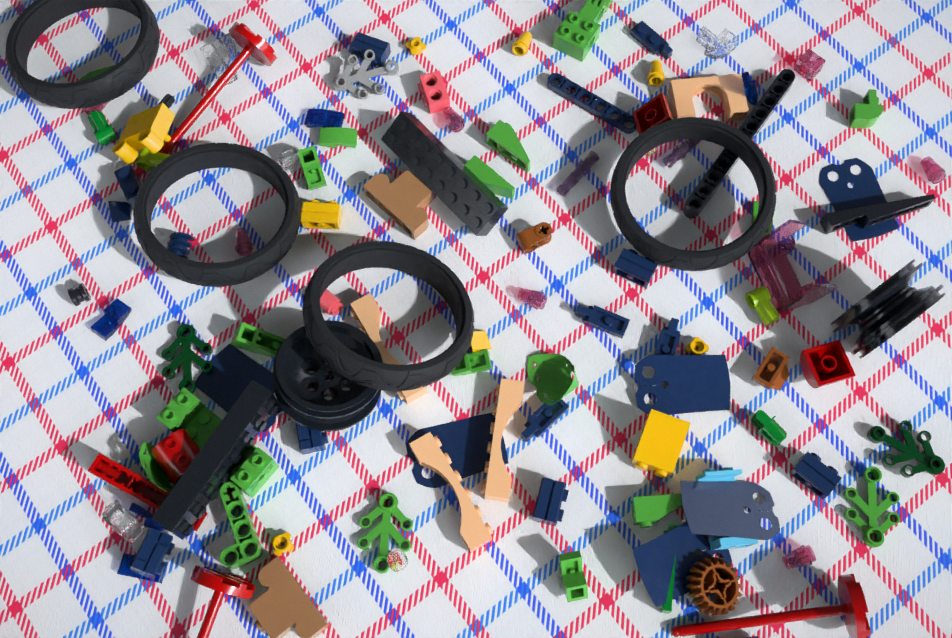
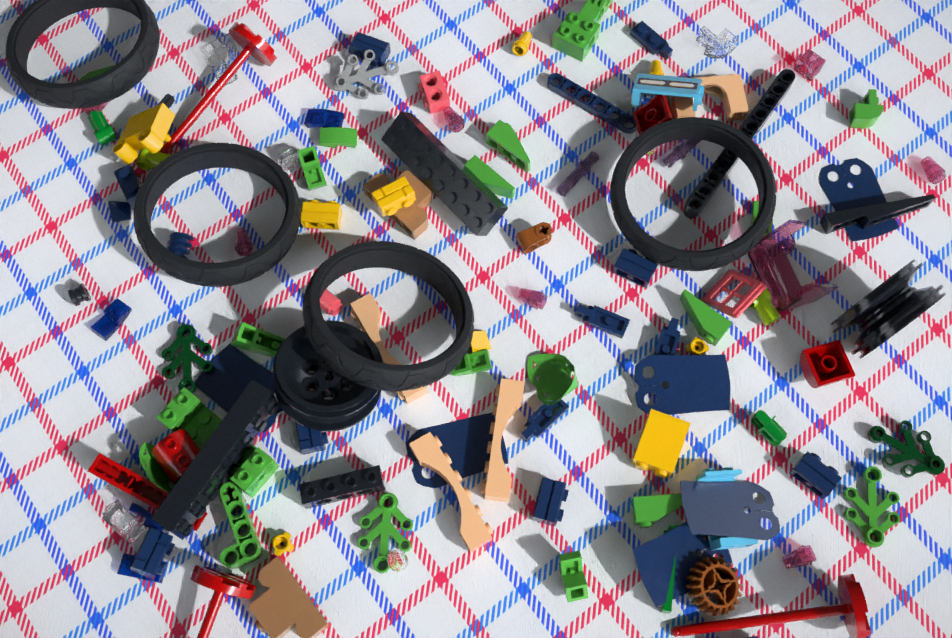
(342, 487): none -> black brick
(394, 196): none -> yellow brick
(416, 50): yellow plate -> none
(668, 86): none -> medium azure panel
(706, 320): none -> bright green slope
(733, 293): none -> coral piece
(749, 88): clear blue slope -> none
(773, 370): dark orange slope -> none

